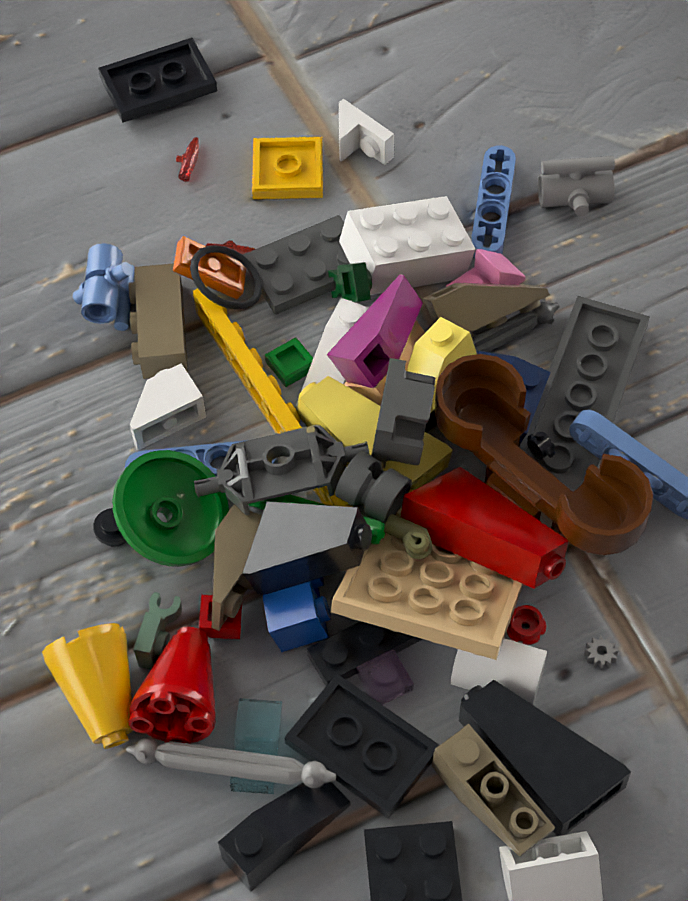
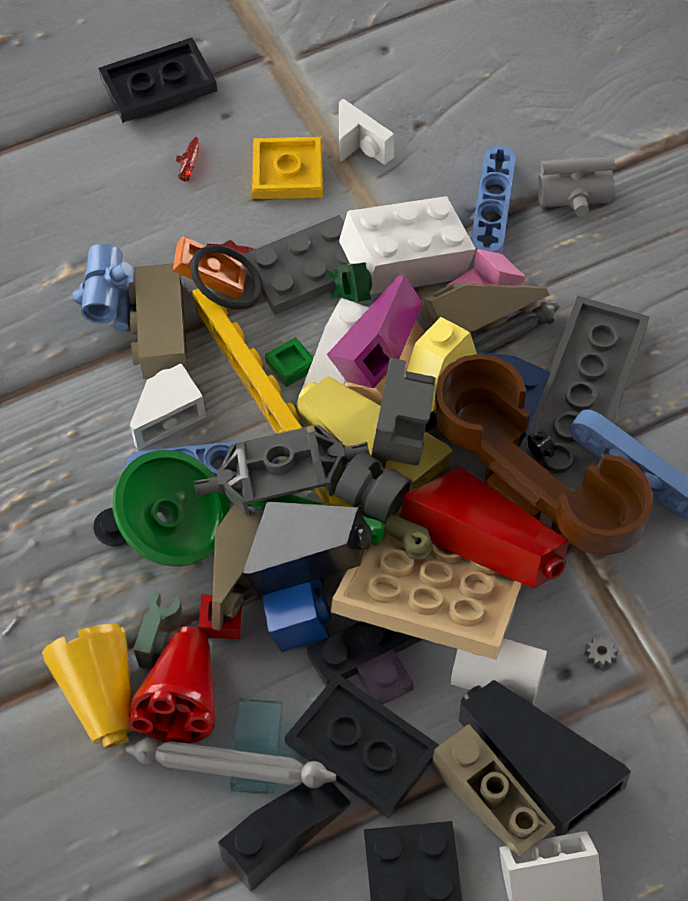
(530, 616): red plate -> none

